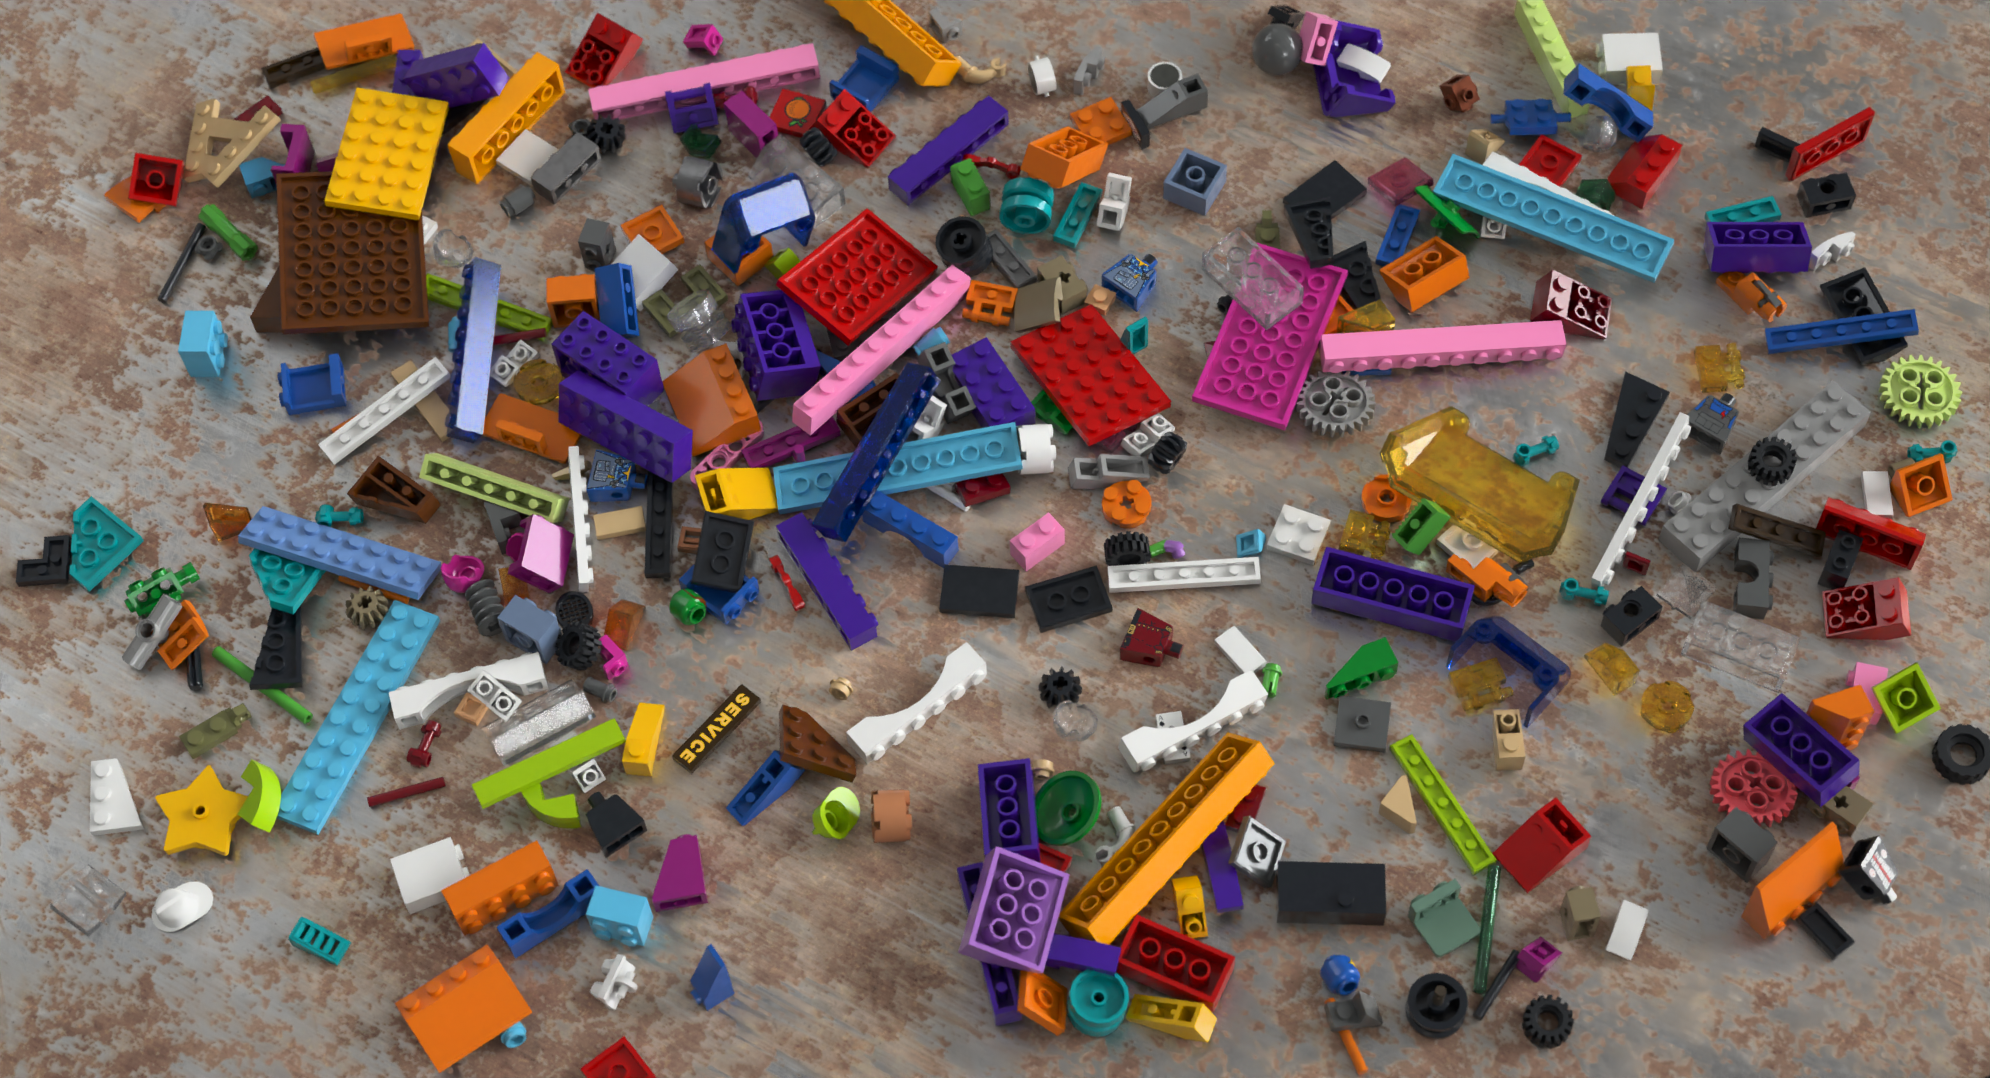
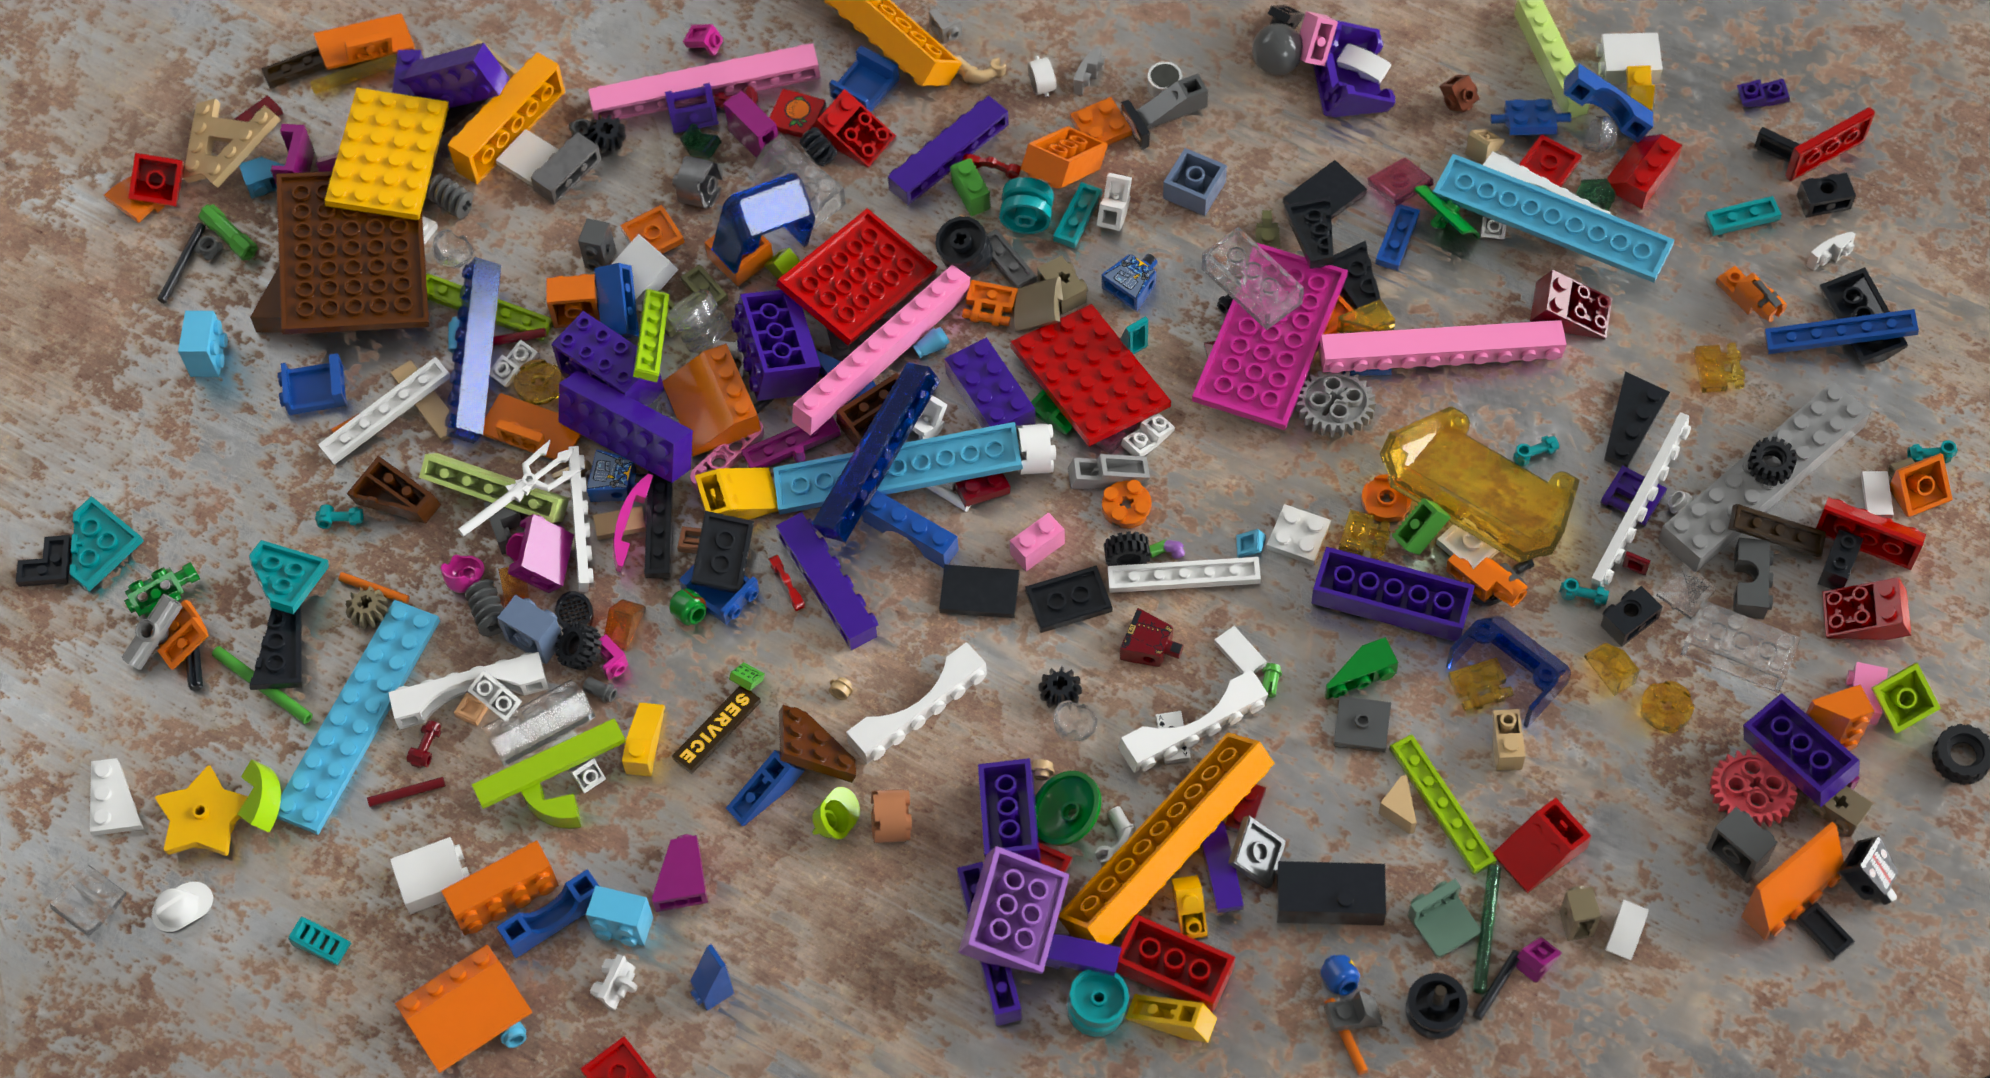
(214, 730): olive hinge -> none
(226, 520): clear orange slope -> none
(340, 552): medium blue plate -> none
(449, 195): none -> dark grey piece
(517, 200): dark grey brick -> none
(523, 486): none -> white piece
(603, 52): red slope -> none
(613, 822): black torso -> none
(638, 495): none -> dark pink slope
(651, 335): none -> lime tile
(746, 676): none -> bright green tile
(948, 391): dark grey arch -> none
(1043, 1001): orange plate -> none
(1100, 298): light nougat plate -> none
(1167, 452): black gear -> none
(1425, 273): orange slope -> none
(1552, 1006): black tyre -> none
(1713, 421): dark grey torso -> none
(1757, 247): dark purple brick -> none
(1760, 95): none -> dark purple slope
(1942, 392): yellowish green gear -> none

